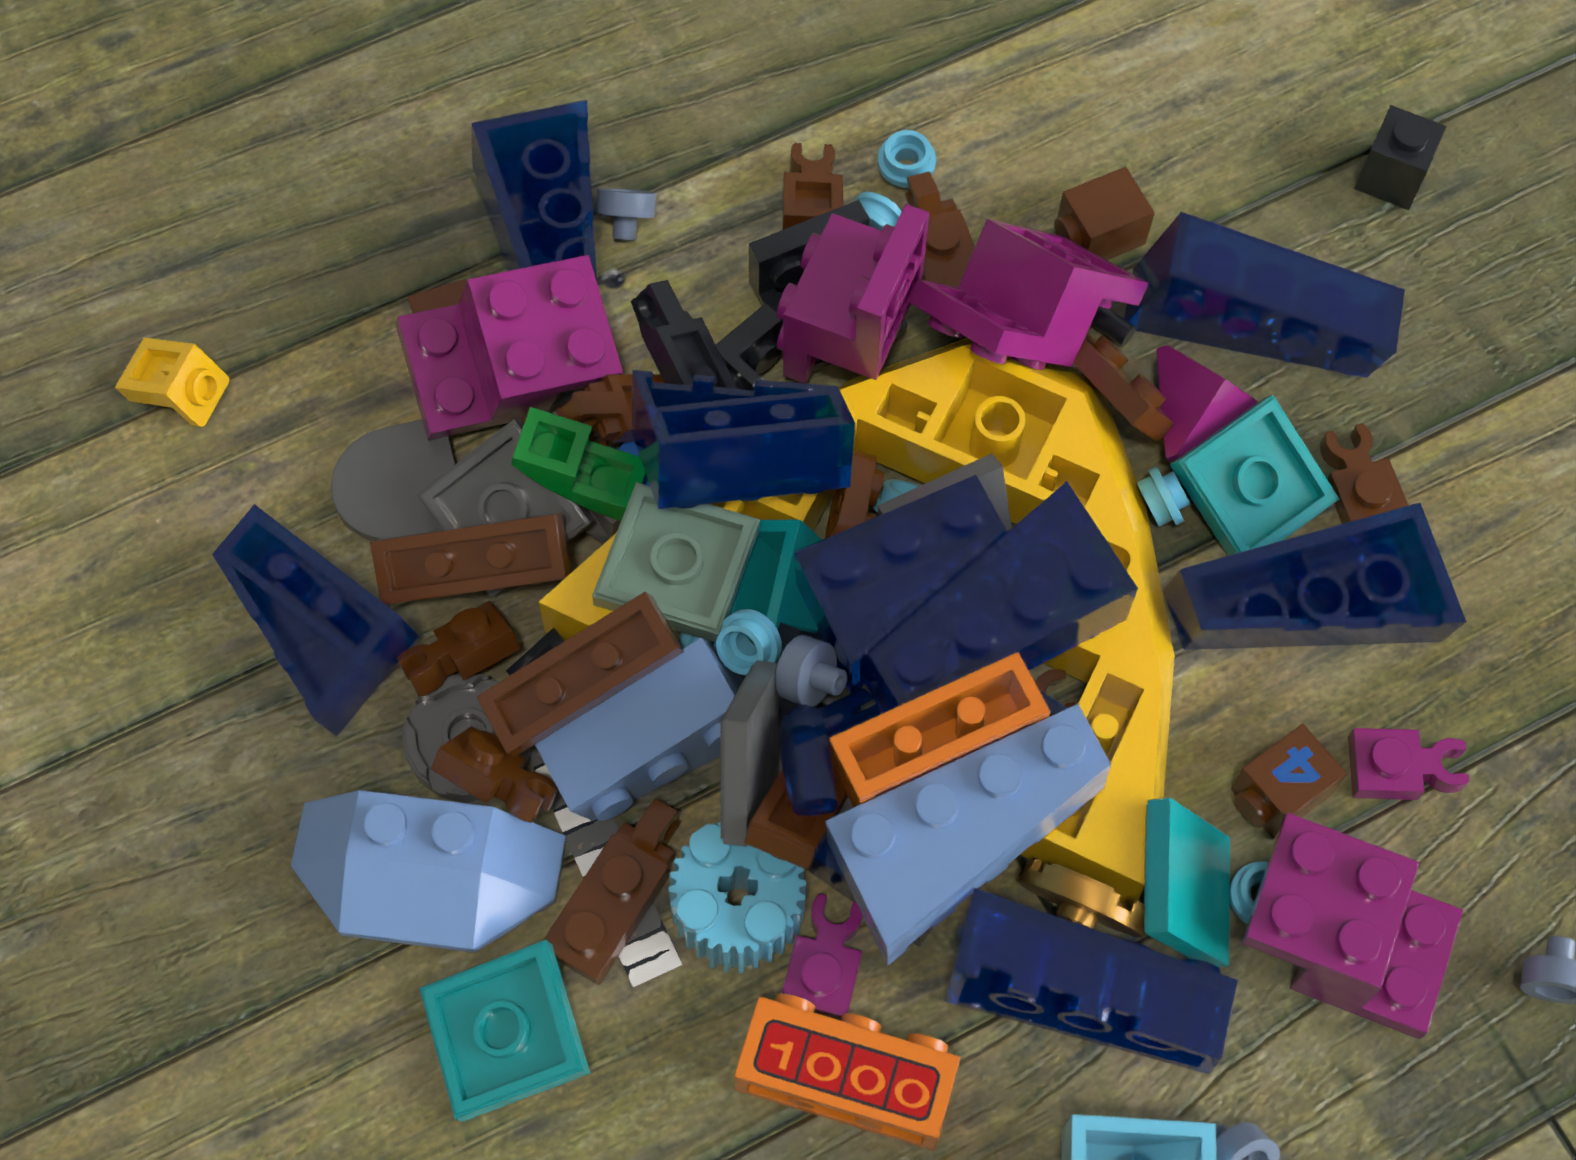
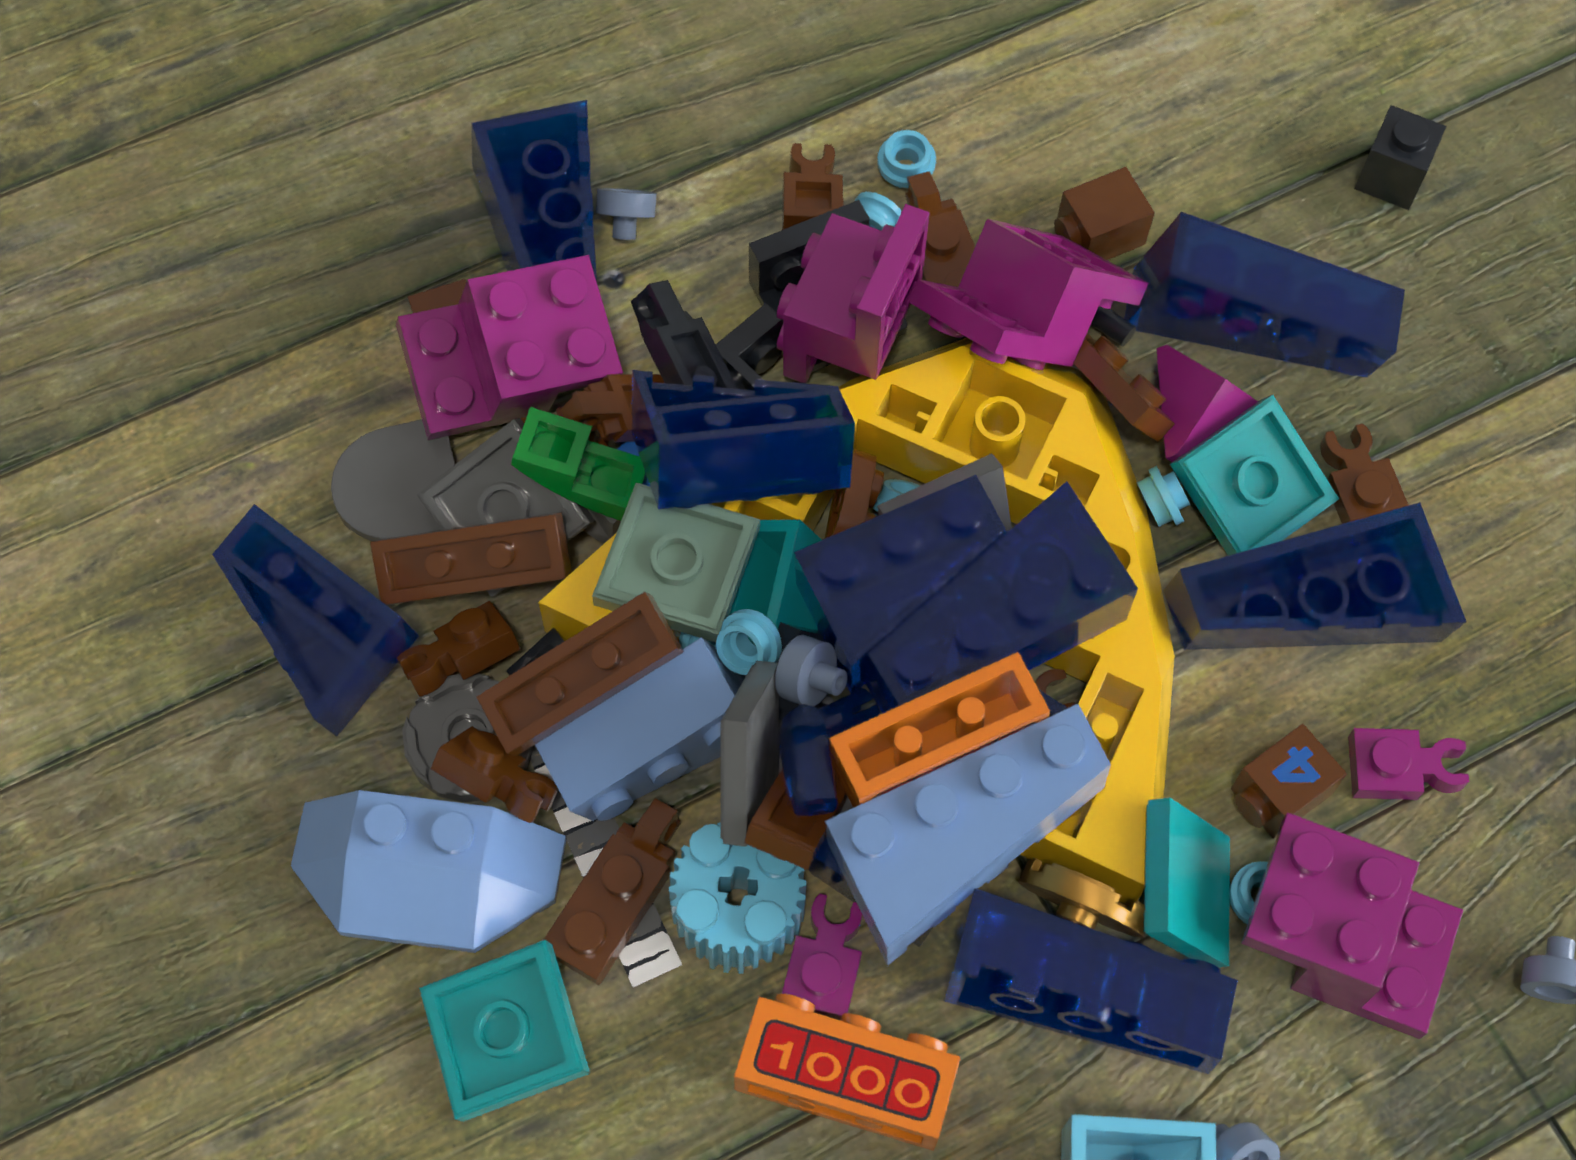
(174, 377): yellow bracket -> none

